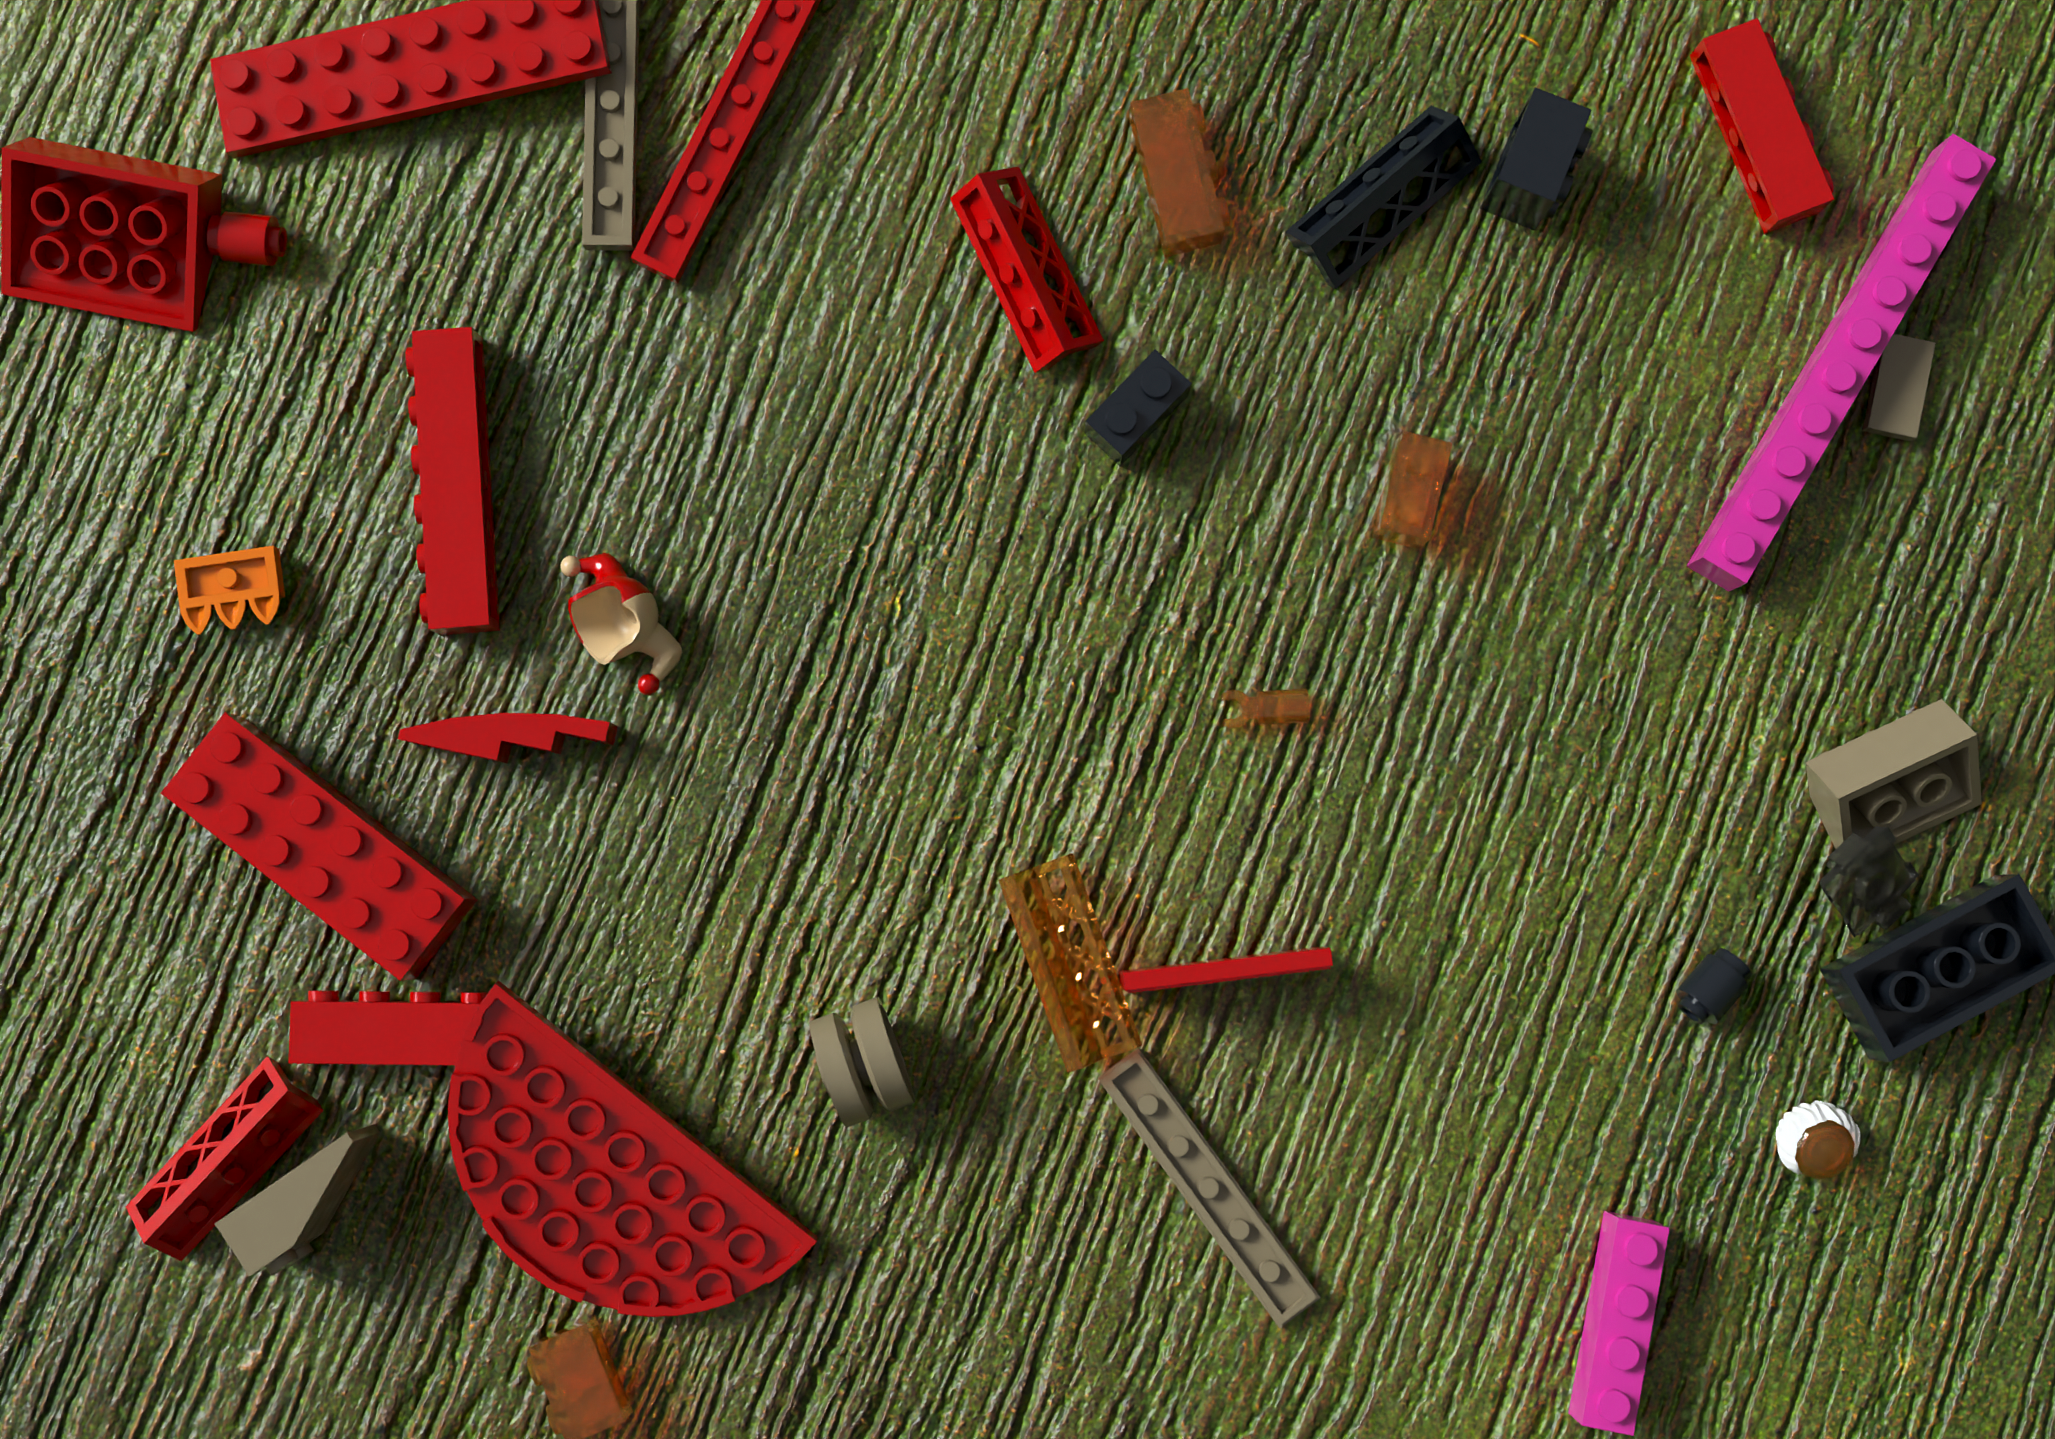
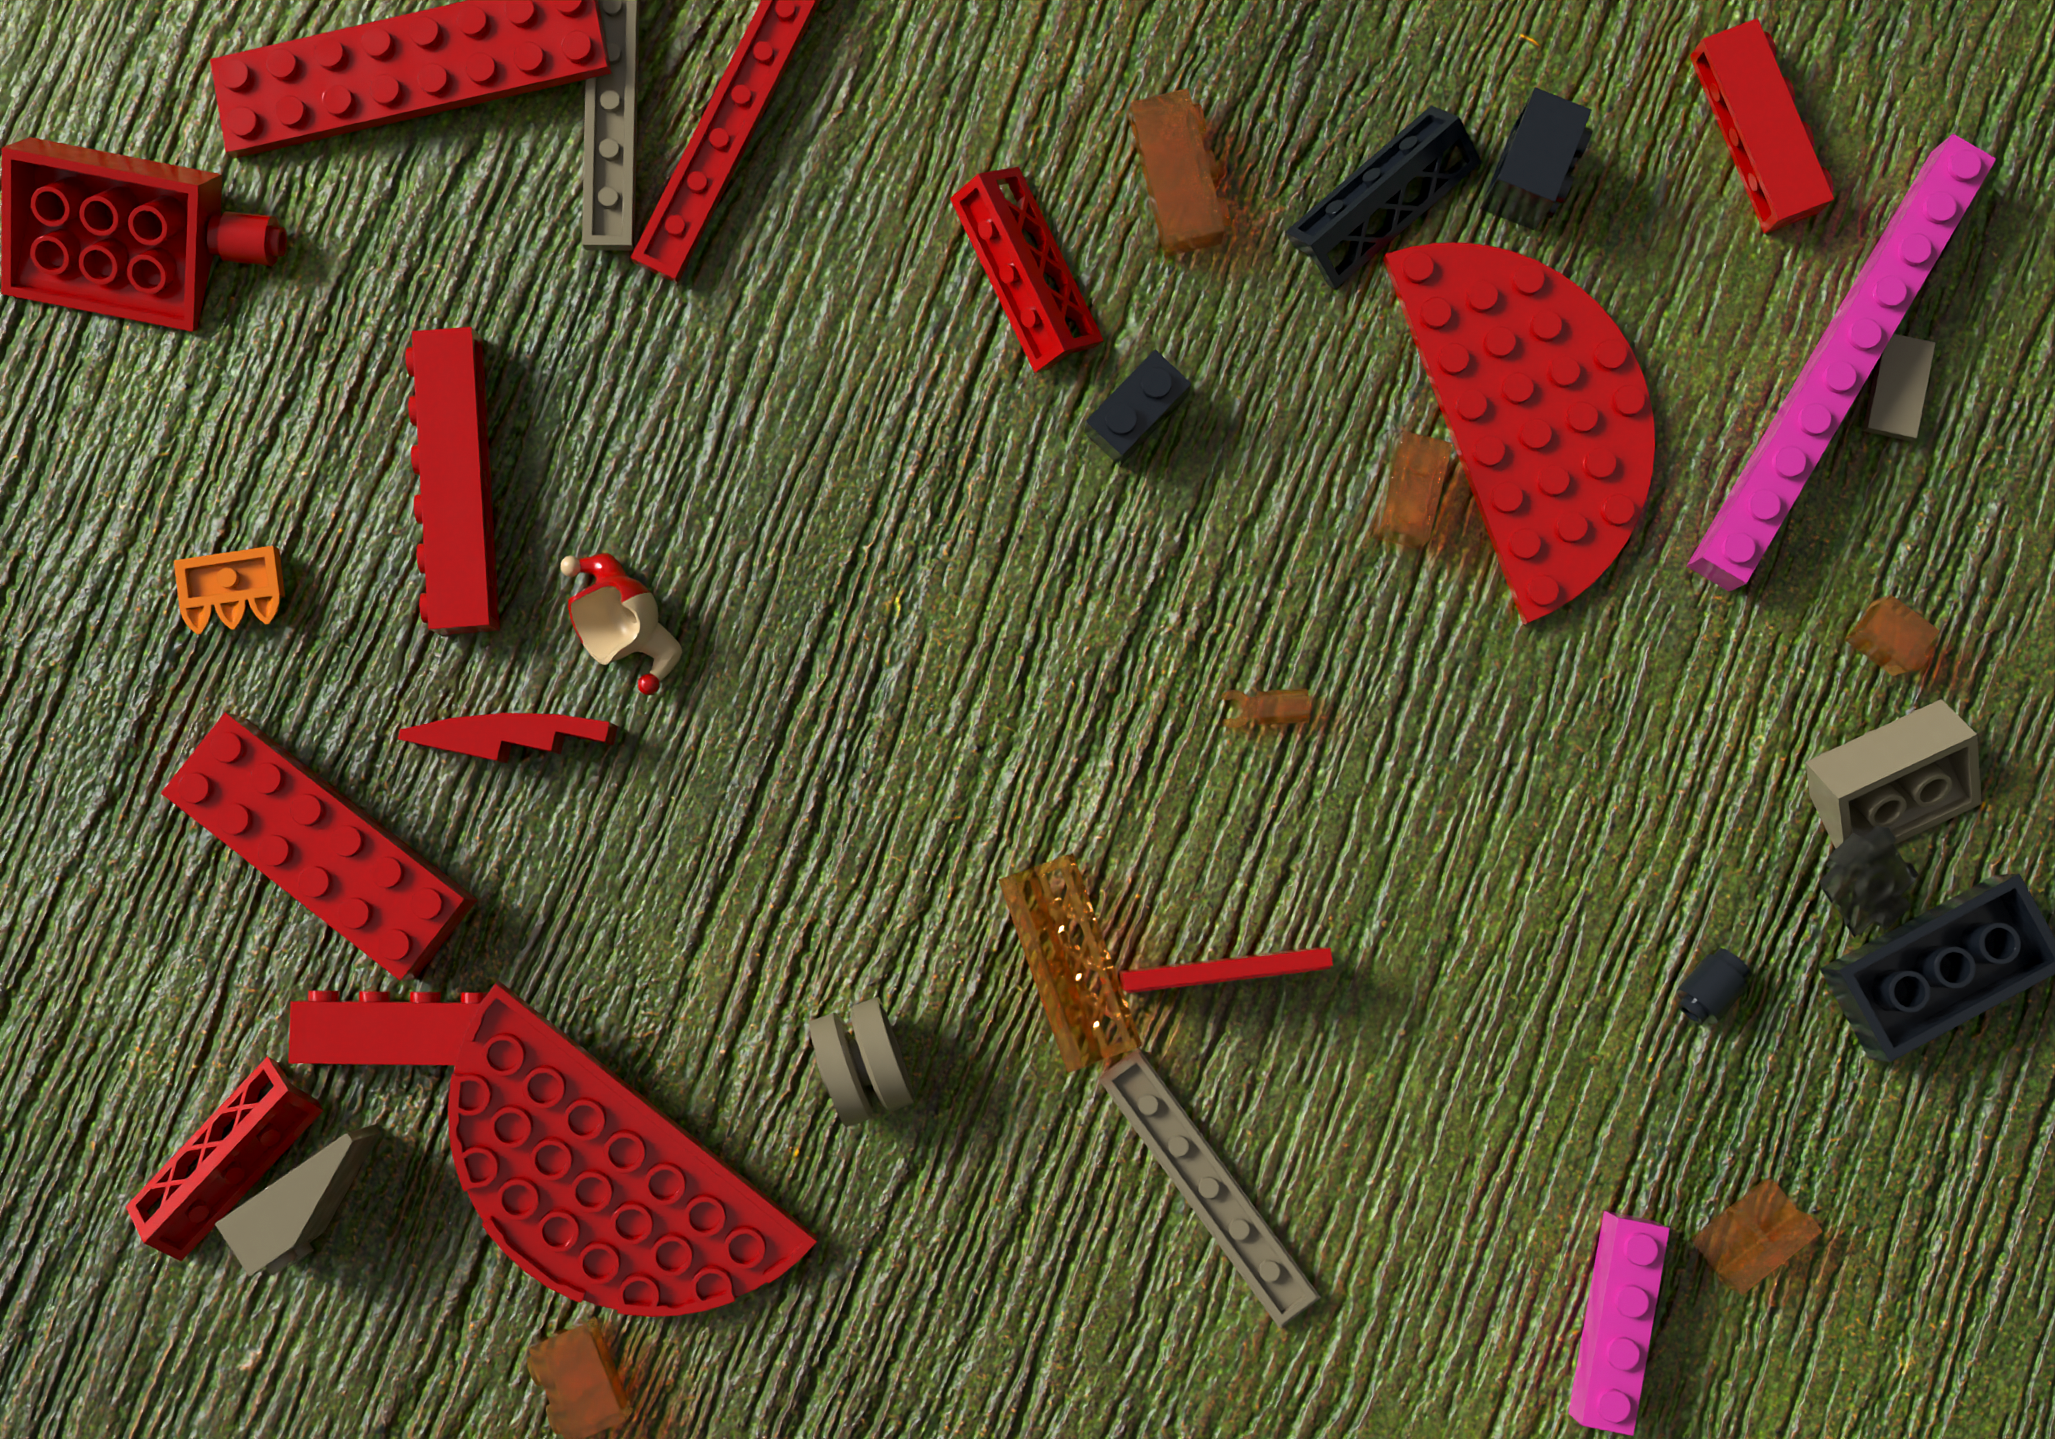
(1537, 409): none -> red plate
(1754, 1236): none -> clear orange panel
(1817, 1140): hair -> none
(1893, 636): none -> clear orange brick

